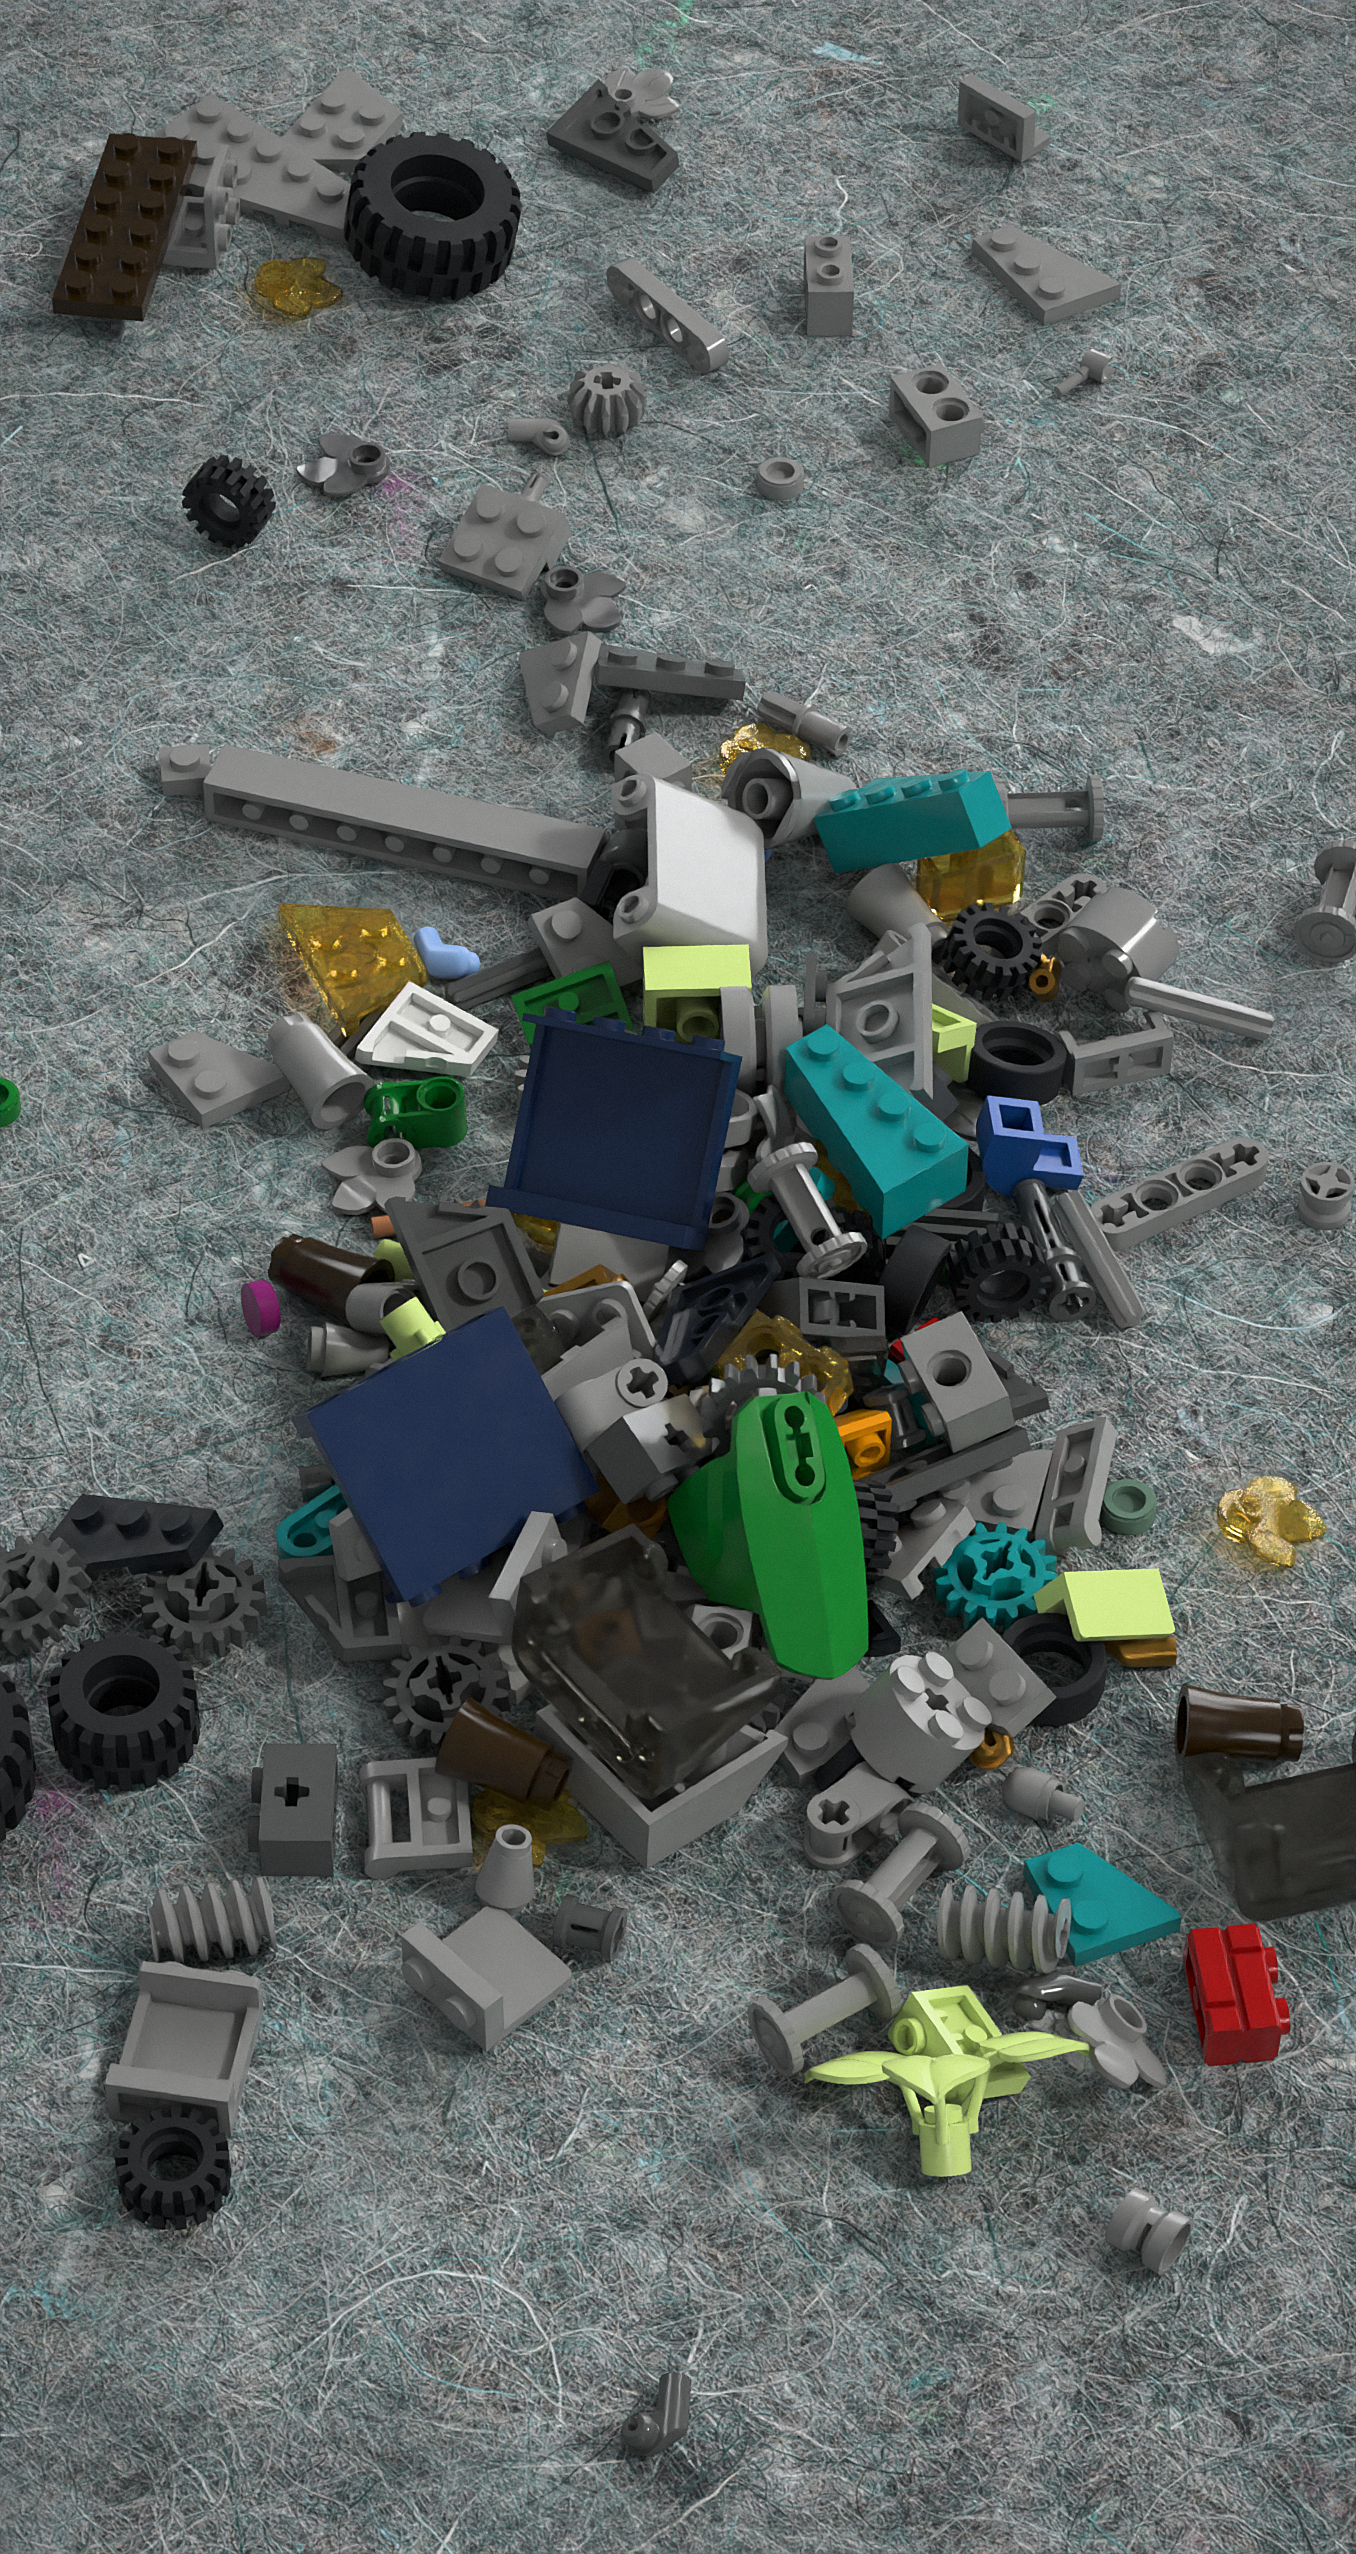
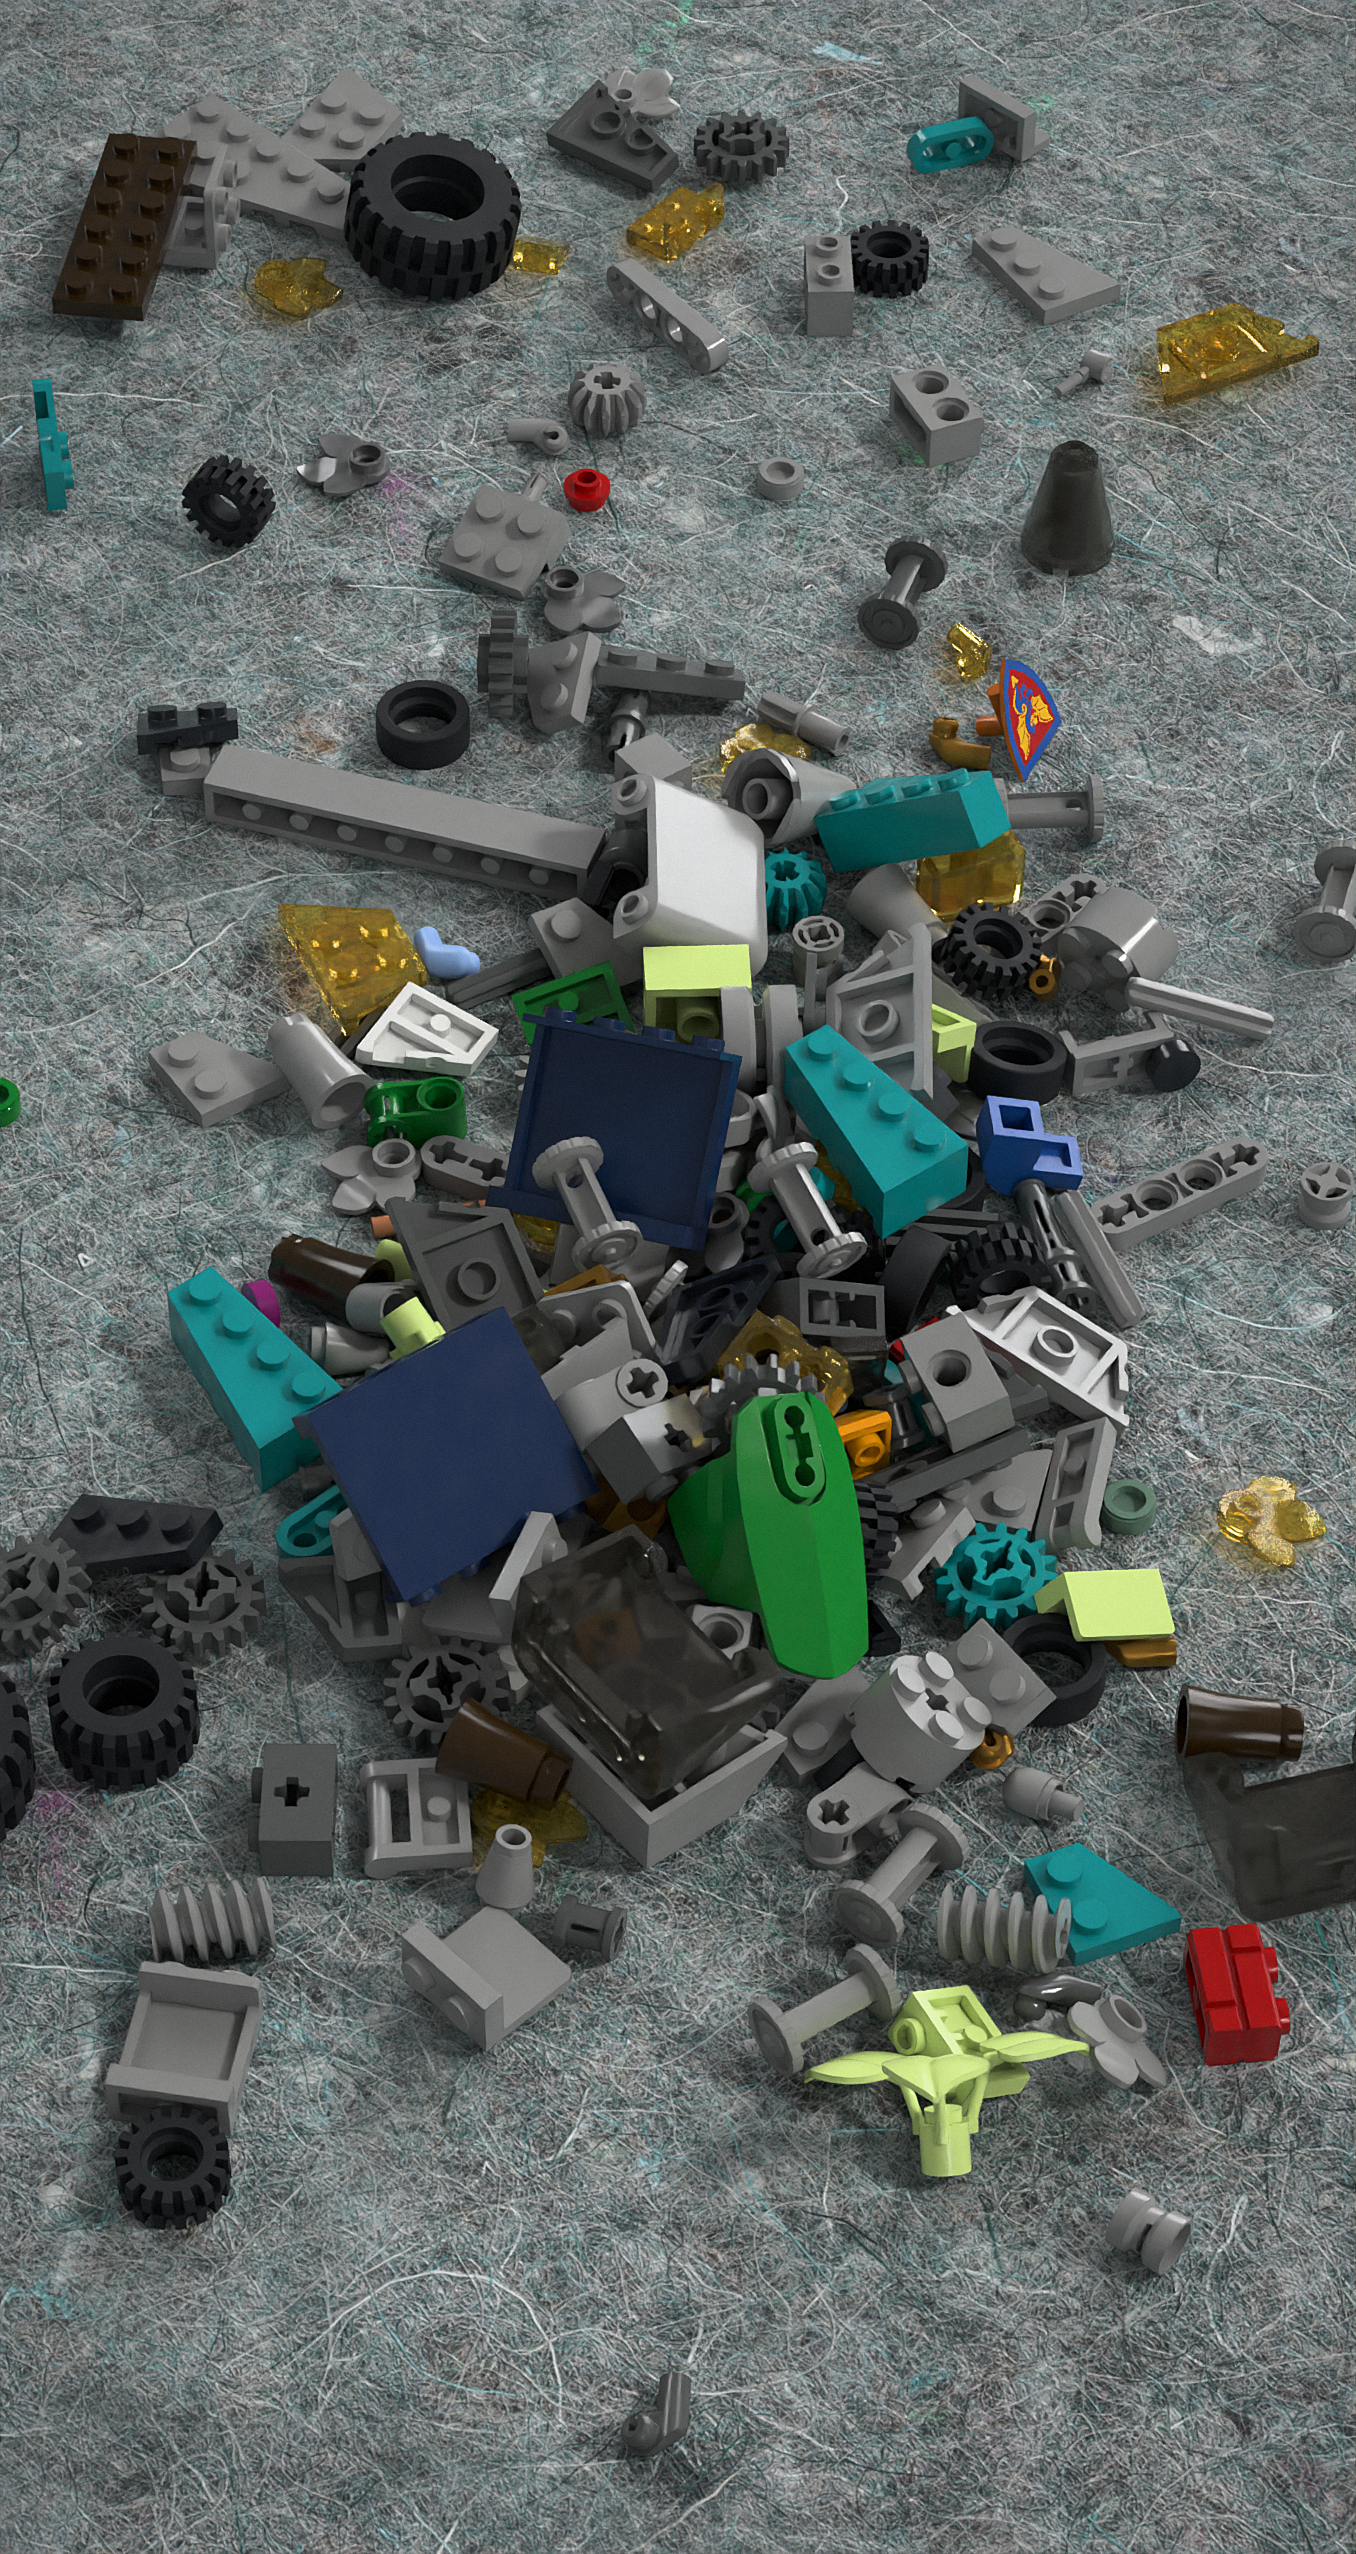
(52, 447): none -> teal wing
(189, 728): none -> black wing
(249, 1372): none -> teal wedge
(423, 699): none -> black tyre
(462, 1166): none -> light grey beam
(503, 663): none -> dark grey gear
(540, 254): none -> clear yellow slope
(586, 490): none -> red plate
(601, 1236): none -> light grey hose
(678, 222): none -> clear yellow bracket
(743, 146): none -> dark grey gear
(793, 888): none -> teal gear
(818, 936): none -> light grey wheel
(889, 259): none -> black tyre
(891, 616): none -> dark grey hose
(945, 147): none -> teal plate
(953, 749): none -> pearl gold arm
(975, 652): none -> clear yellow arm
(1023, 715): none -> shield
(1057, 1350): none -> light grey wing
(1070, 514): none -> clear smoke cone
(1172, 1065): none -> black tile
(1224, 350): none -> clear yellow wing

